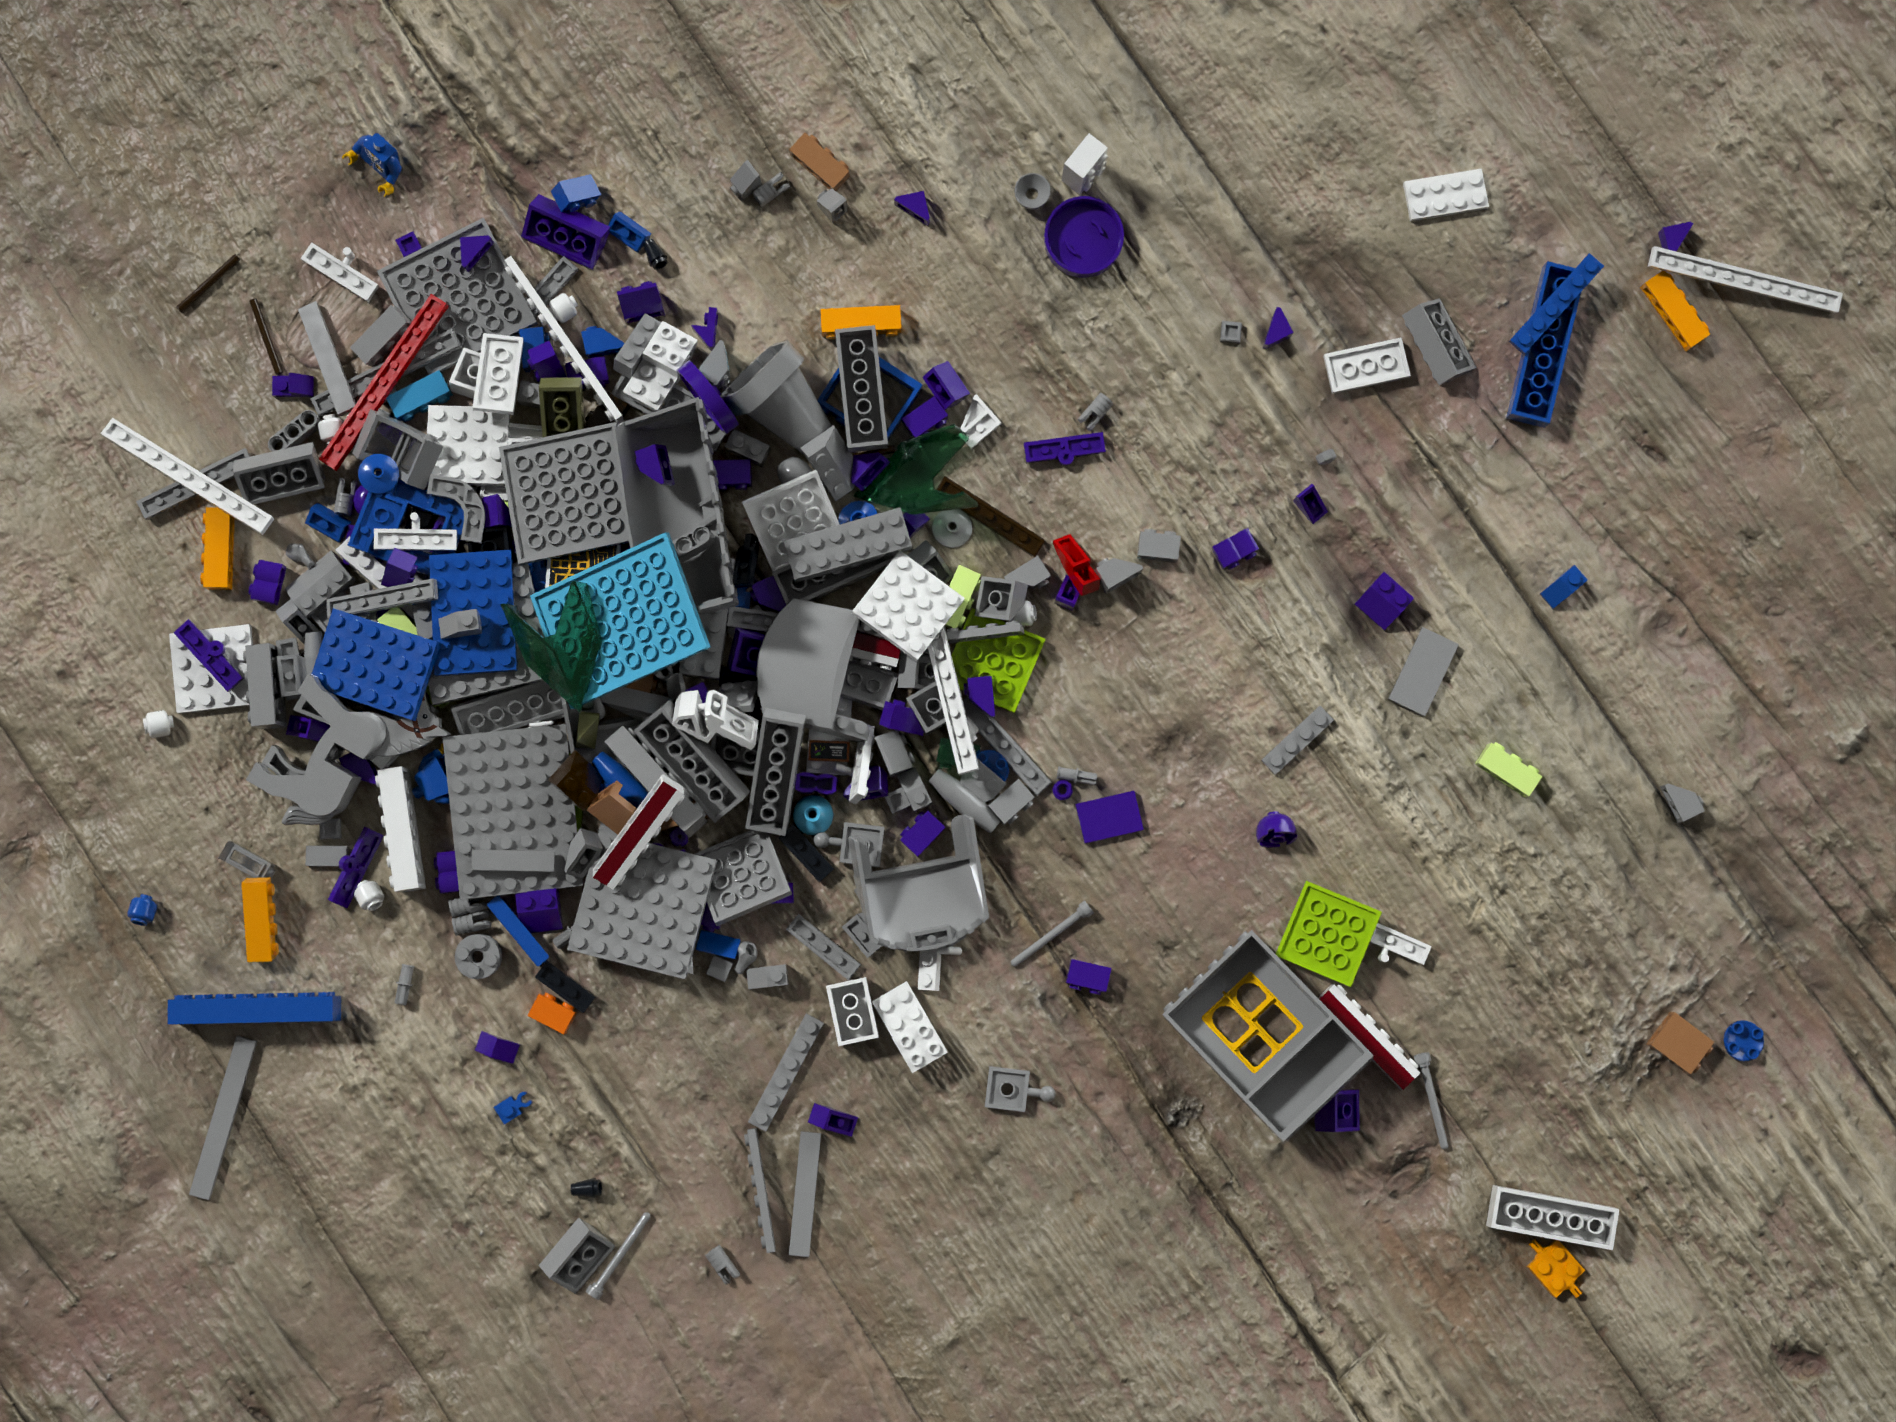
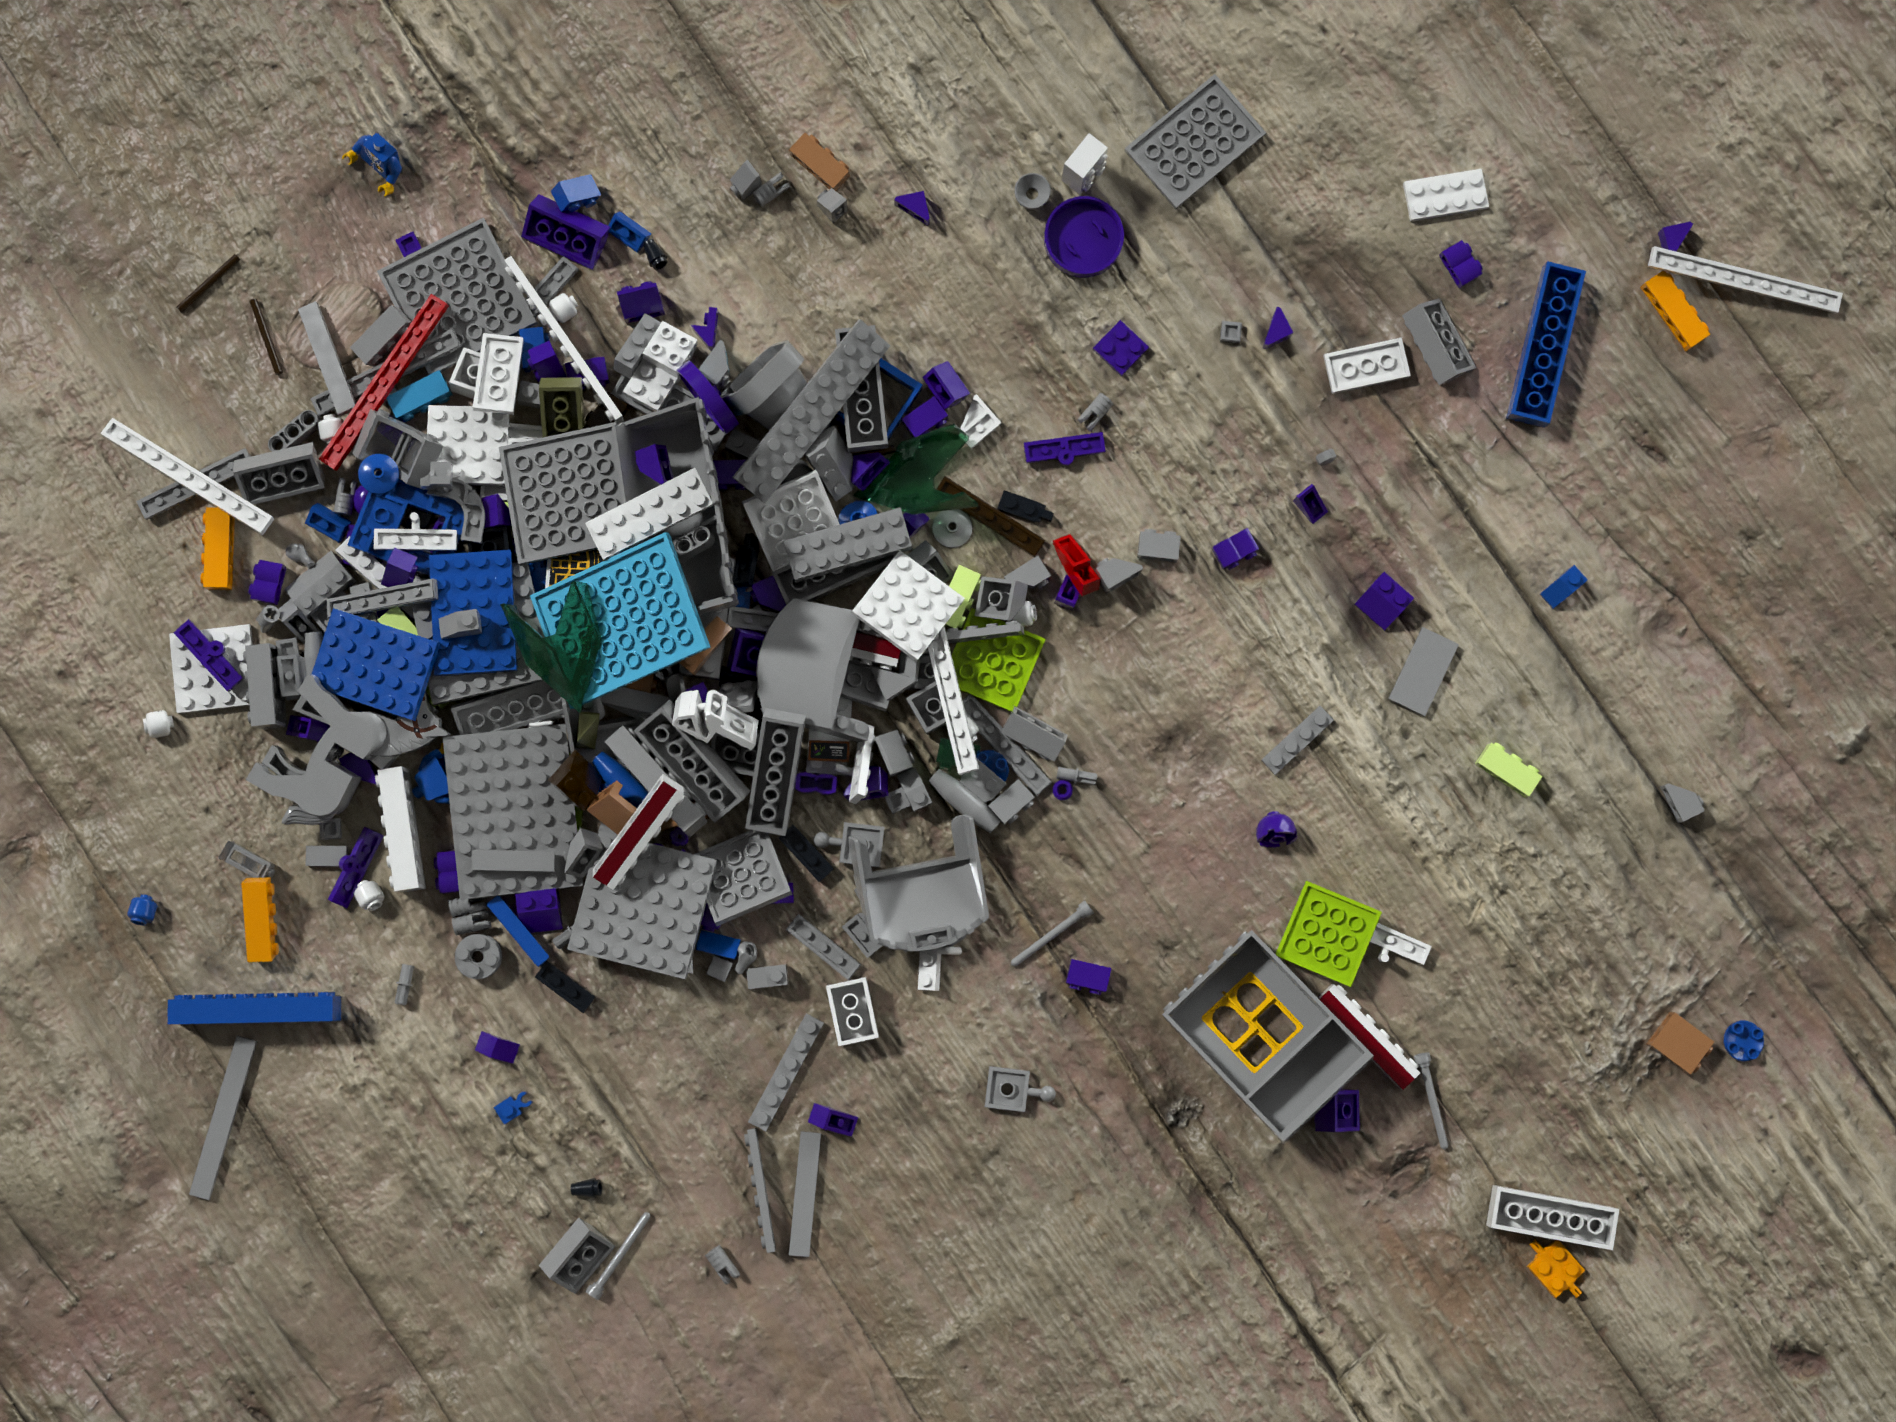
(264, 620): none -> light grey hinge
(293, 385): dark purple slope -> none
(340, 271): white plate -> none
(439, 478): none -> light grey brick
(473, 249): dark purple slope -> none
(552, 1013): orange brick -> none
(600, 342): blue slope -> none
(649, 514): none -> white plate
(716, 633): none -> medium nougat slope
(811, 411): none -> light grey plate
(813, 825): medium azure piece -> none
(885, 318): light orange brick -> none
(892, 683): none -> light grey tile
(900, 718): dark purple slope -> none
(909, 1027): white piece -> none
(922, 833): dark purple brick -> none
(981, 694): dark purple slope -> none
(1024, 508): none -> black hinge
(1034, 734): none -> light grey brick
(1109, 817): dark purple tile -> none
(1120, 348): none -> dark purple plate
(1195, 141): none -> light grey plate
(1461, 263): none -> dark purple brick
(1556, 303): blue plate -> none

